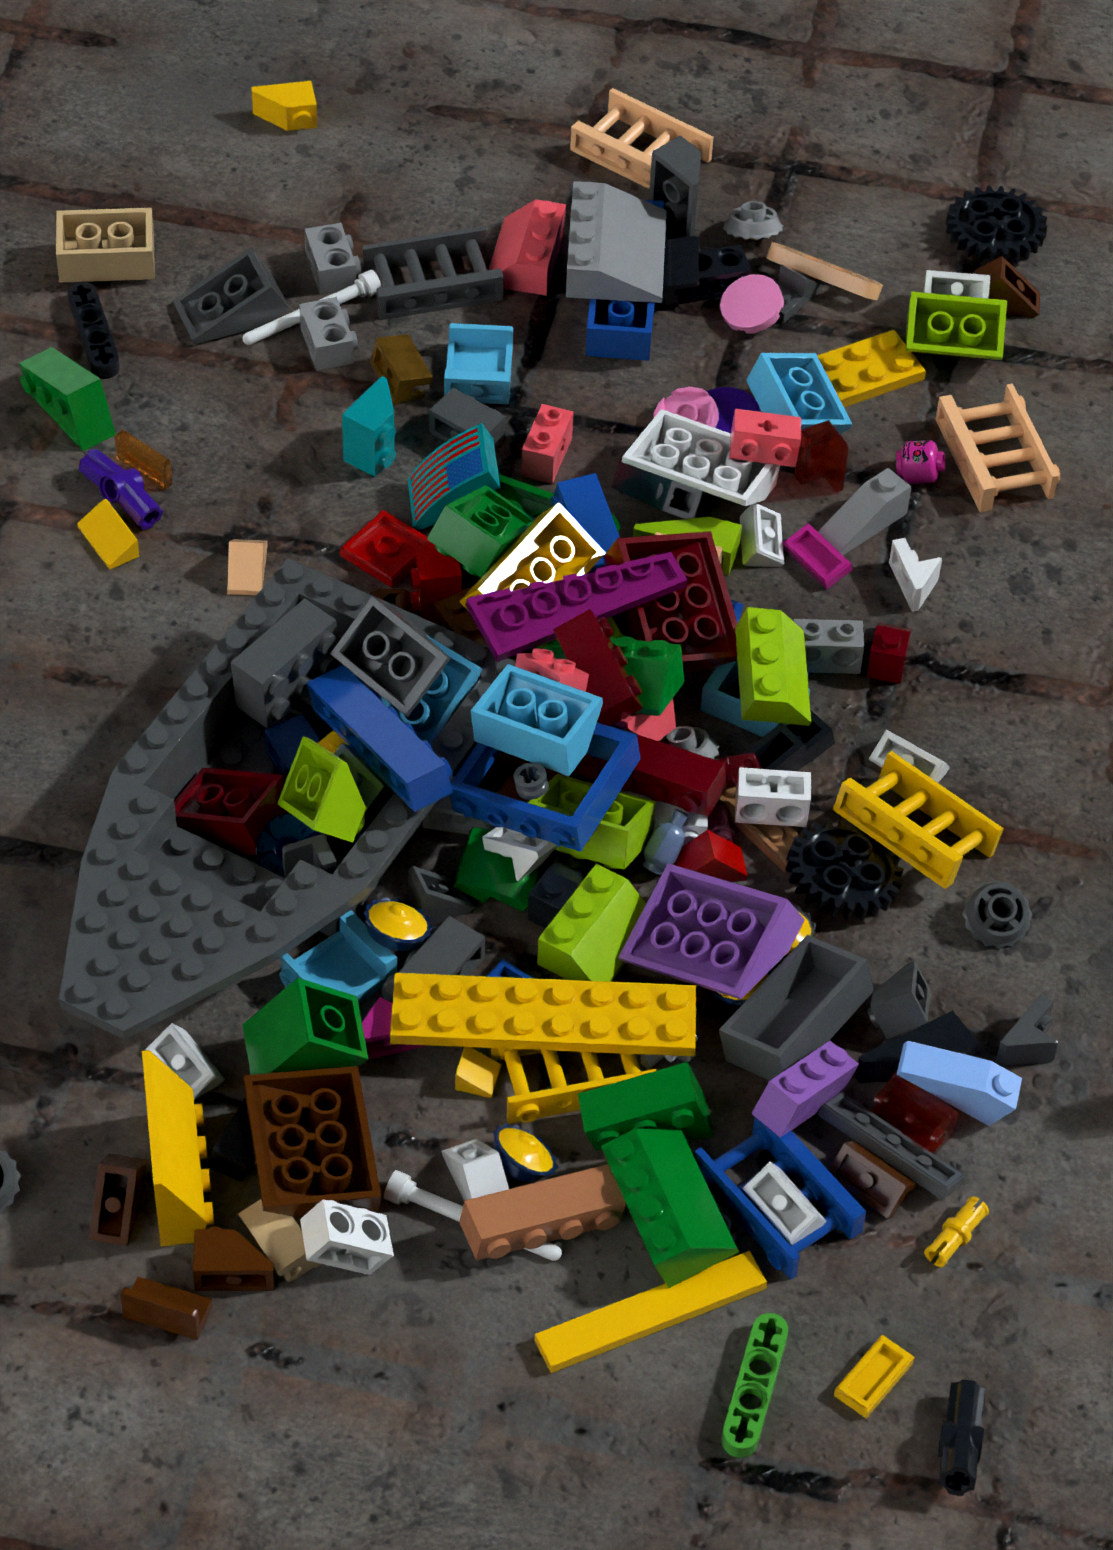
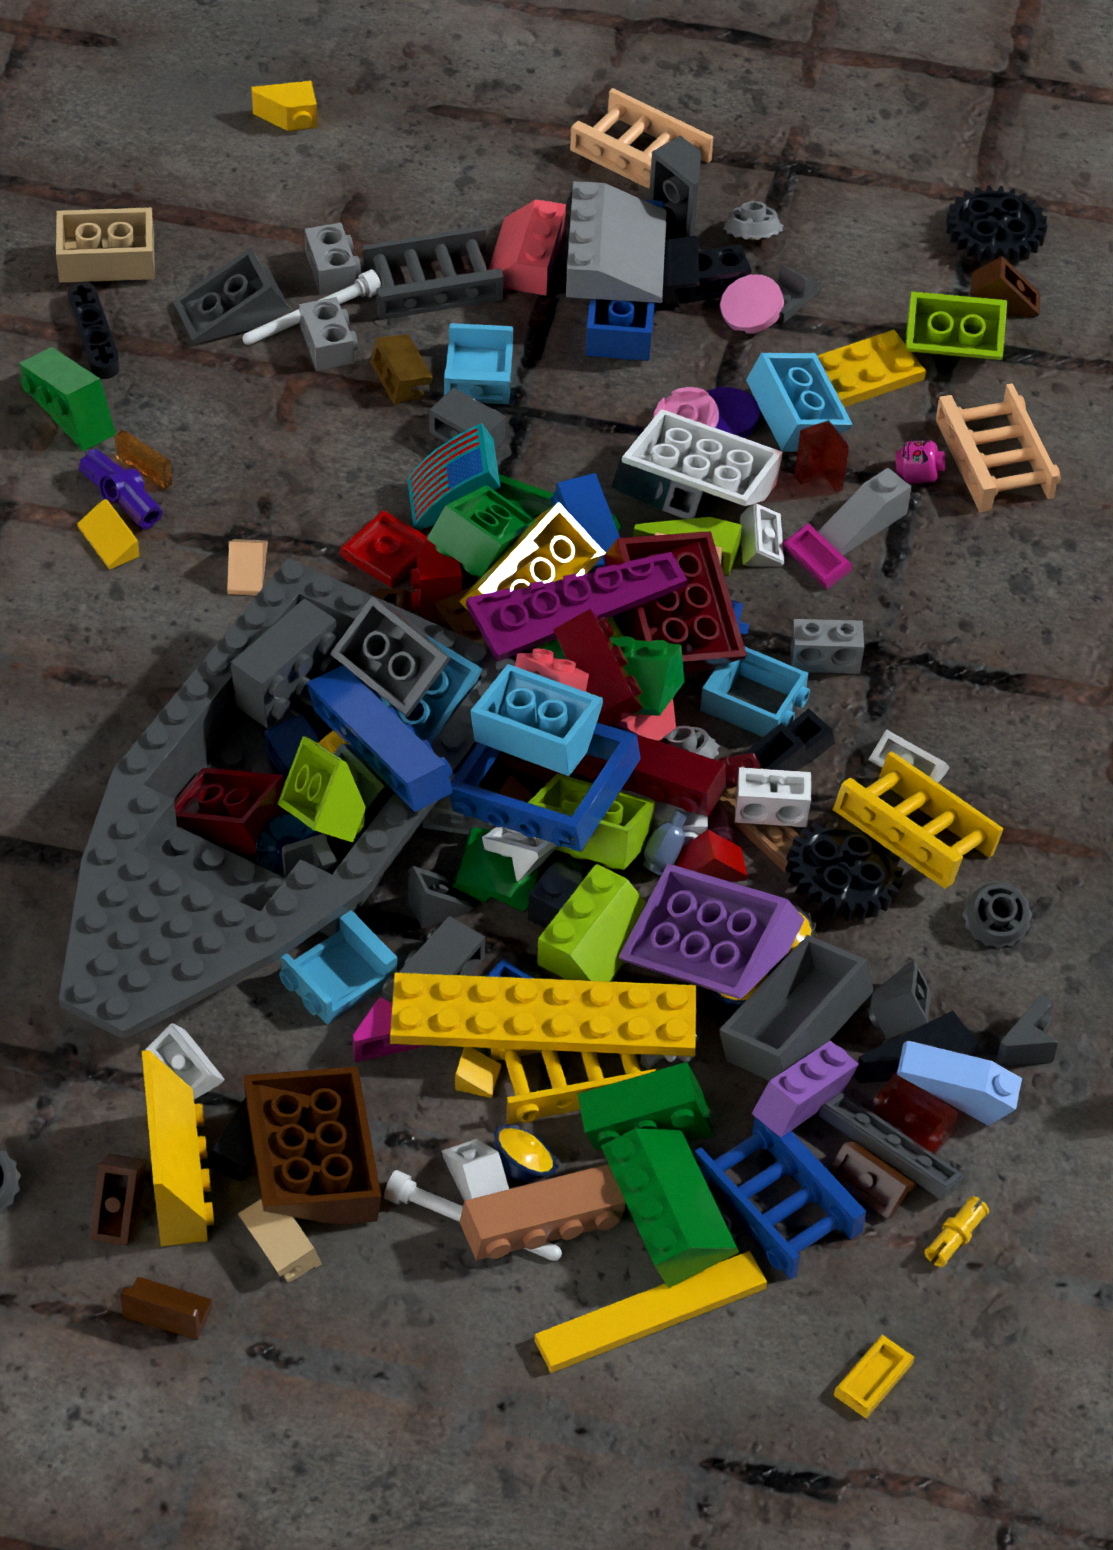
(229, 1262): reddish brown slope -> none
(305, 1030): green slope -> none
(346, 1237): white brick -> none
(370, 430): teal slope -> none
(396, 924): yellow piece -> none
(533, 789): dark grey bush -> none
(547, 444): coral brick -> none
(758, 1385): bright green beam -> none
(765, 437): coral brick -> none
(772, 668): lime slope -> none
(783, 1204): white slope -> none
(824, 271): light nougat beam -> none
(889, 652): dark red slope -> none
(914, 576): white slope -> none
(957, 284): white slope -> none
(961, 1437): black piece -> none

